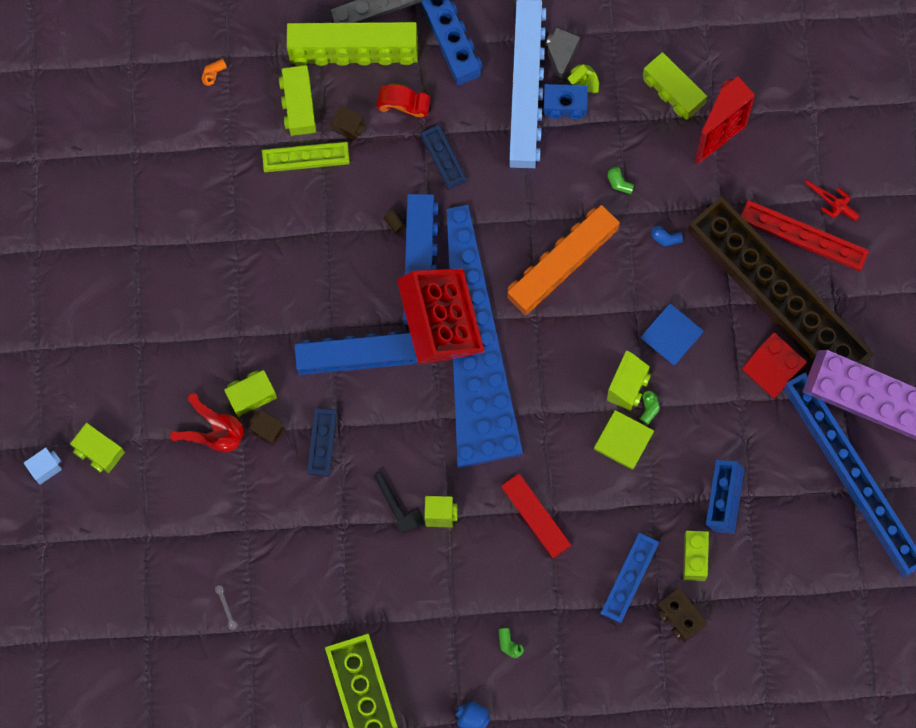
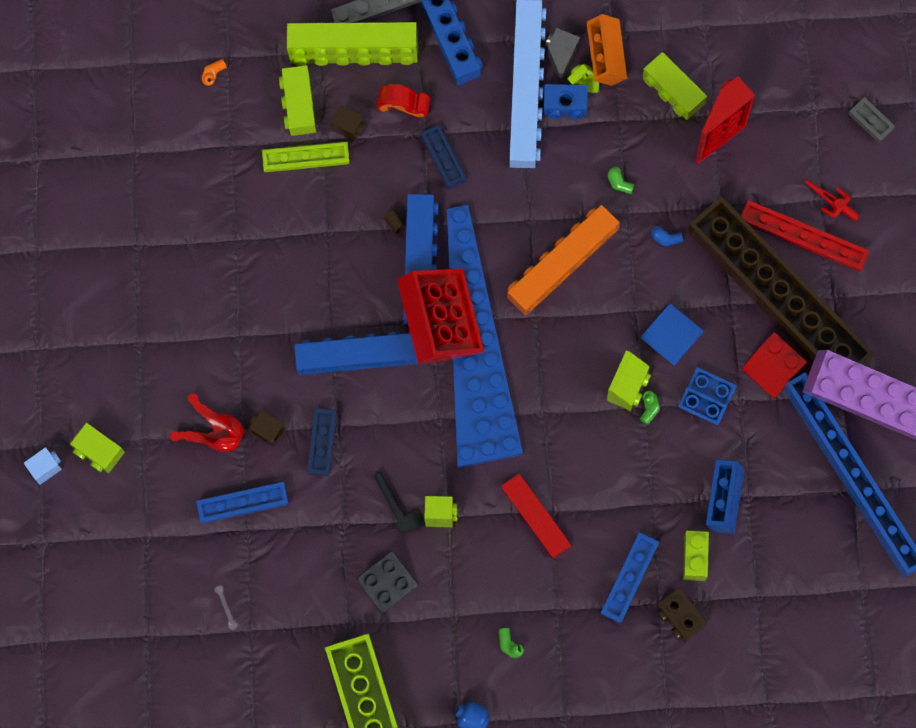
(242, 502): none -> blue plate
(250, 393): lime brick -> none
(386, 581): none -> black hinge
(606, 50): none -> orange brick
(623, 440): lime tile -> none
(707, 396): none -> blue slope
(871, 120): none -> dark grey plate

